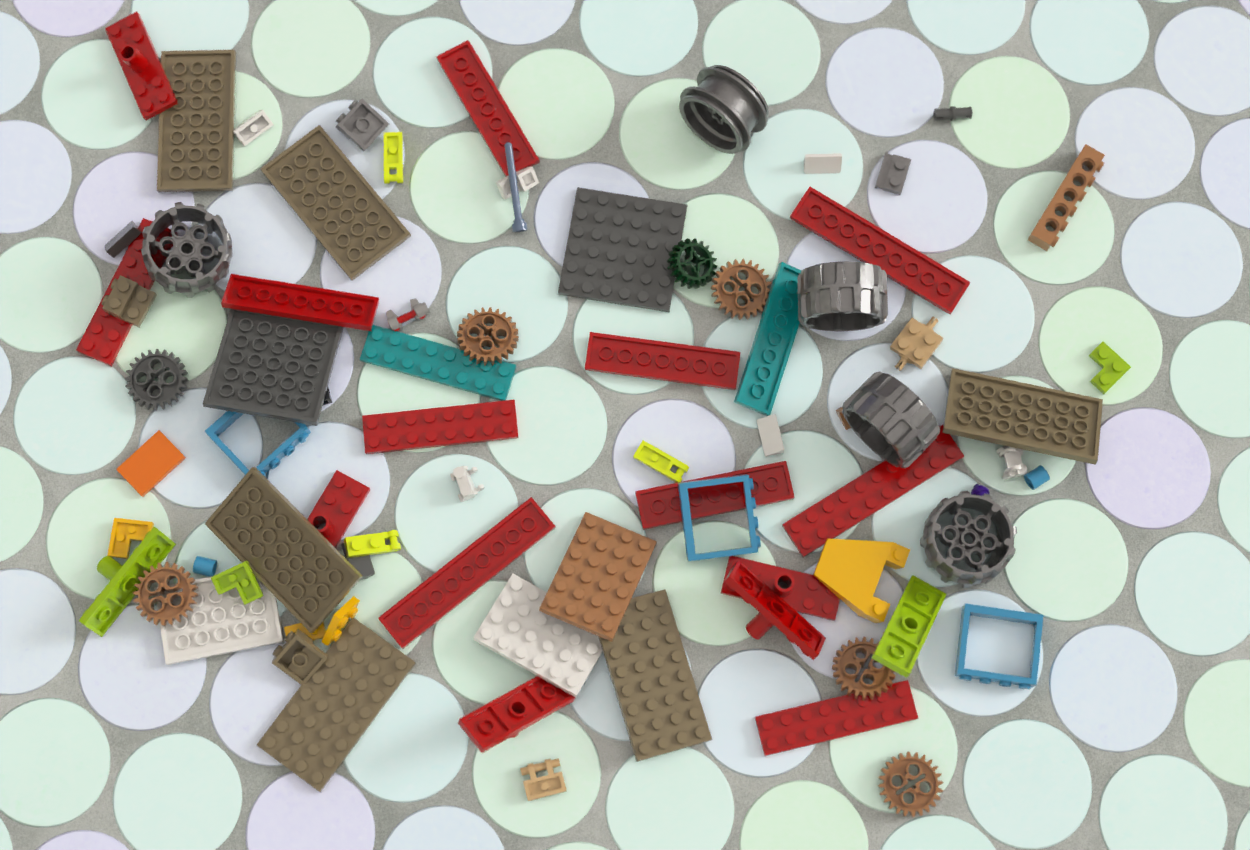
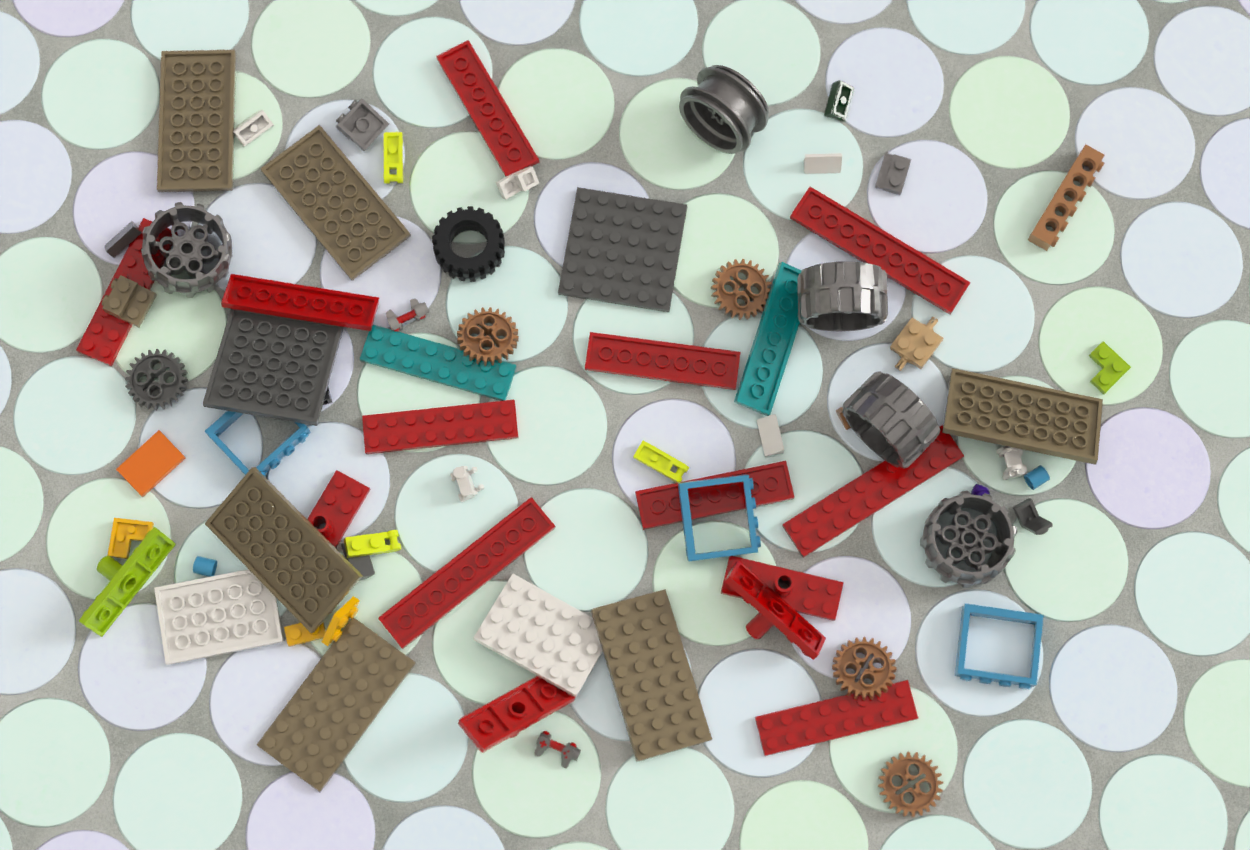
(141, 66): red plate -> none
(168, 611): medium nougat gear -> none
(238, 577): lime plate -> none
(298, 657): dark tan plate -> none
(468, 221): none -> black tyre
(518, 224): sand blue piece -> none
(545, 785): tan plate -> none
(568, 752): none -> flat silver piece
(598, 576): medium nougat plate -> none
(692, 279): dark green gear -> none
(839, 100): none -> dark green slope
(854, 569): yellow wedge -> none
(909, 626): lime plate -> none
(952, 113): dark grey pin -> none
(1030, 519): none -> dark grey bracket

